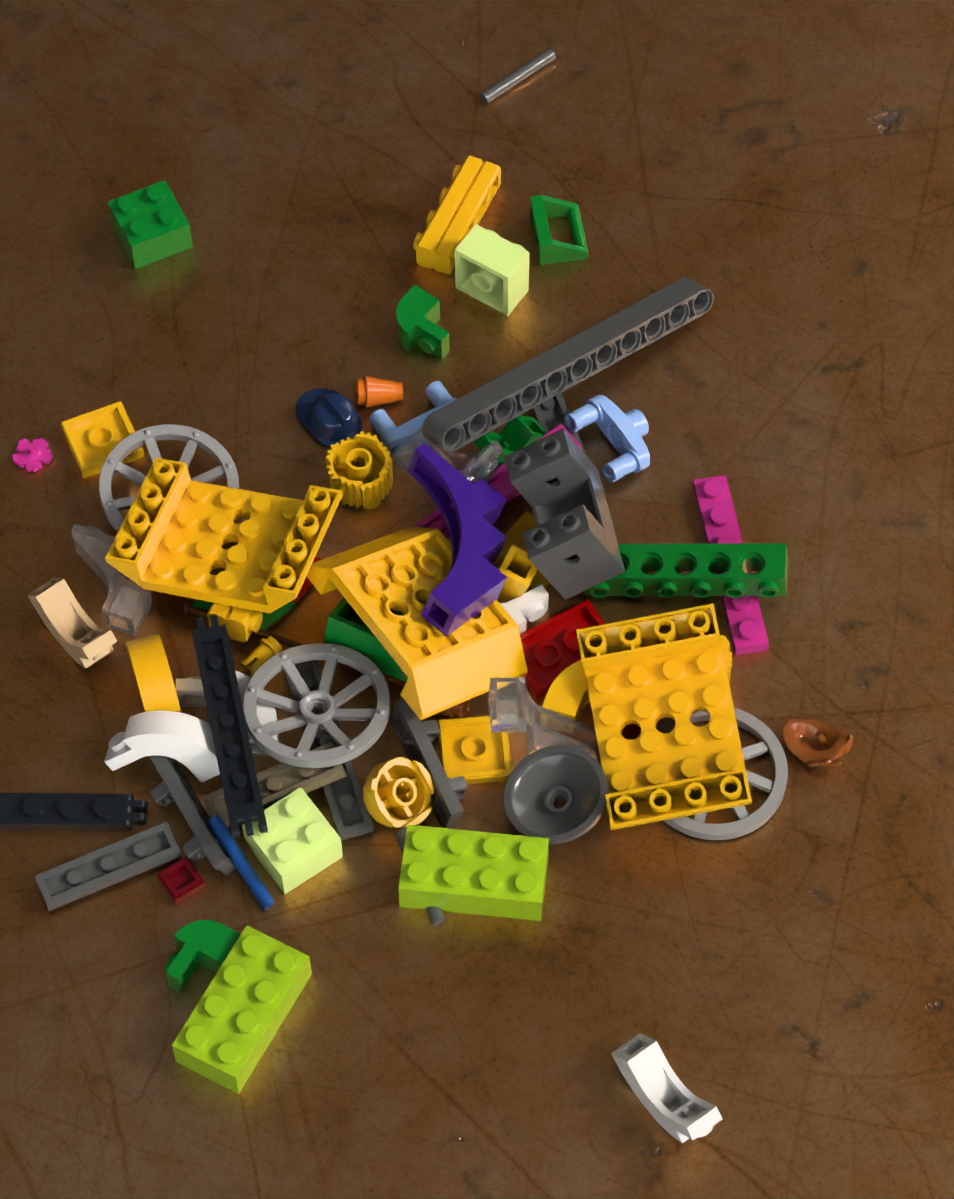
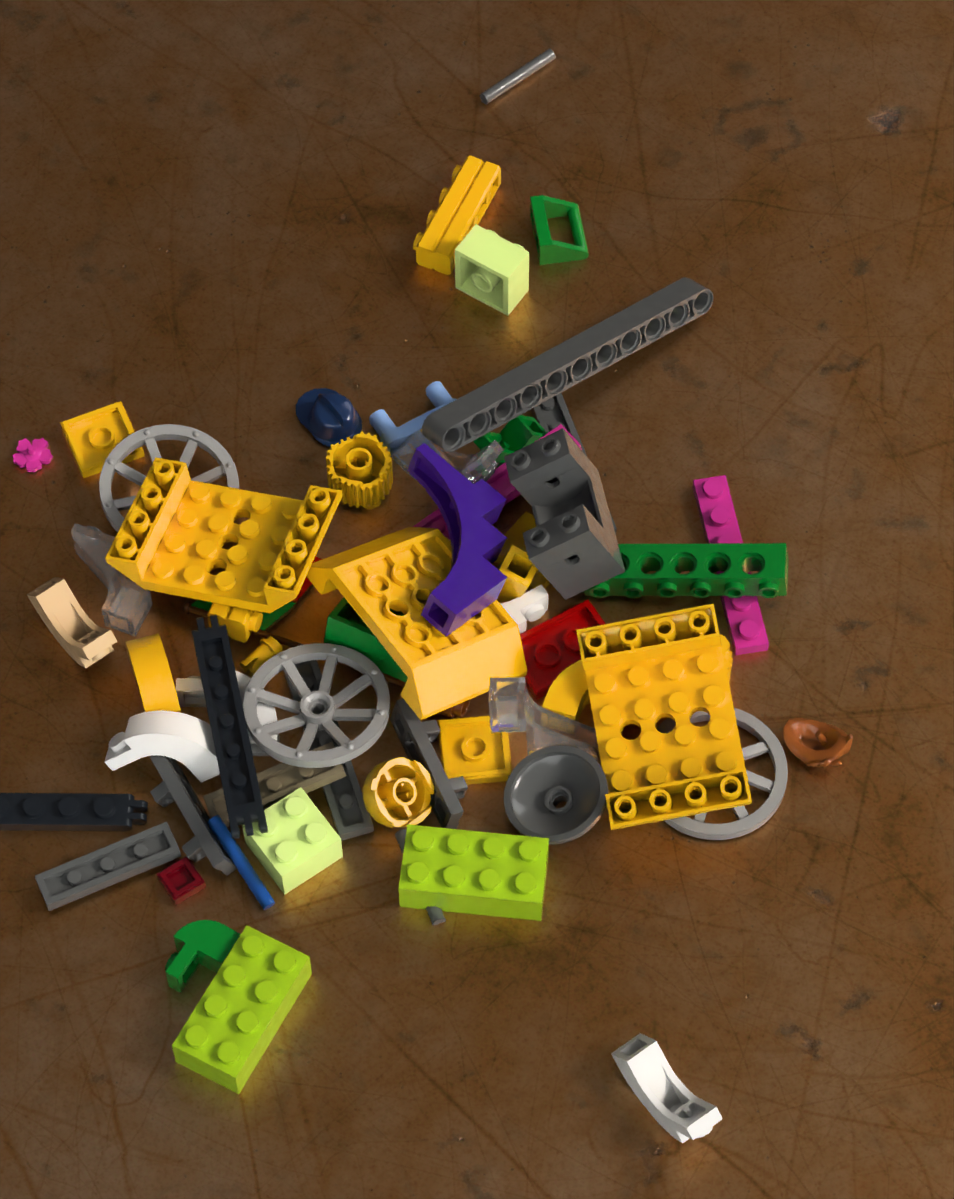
(150, 224): green brick -> none
(377, 391): orange cone -> none
(417, 322): green brick -> none
(621, 430): light blue connector -> none

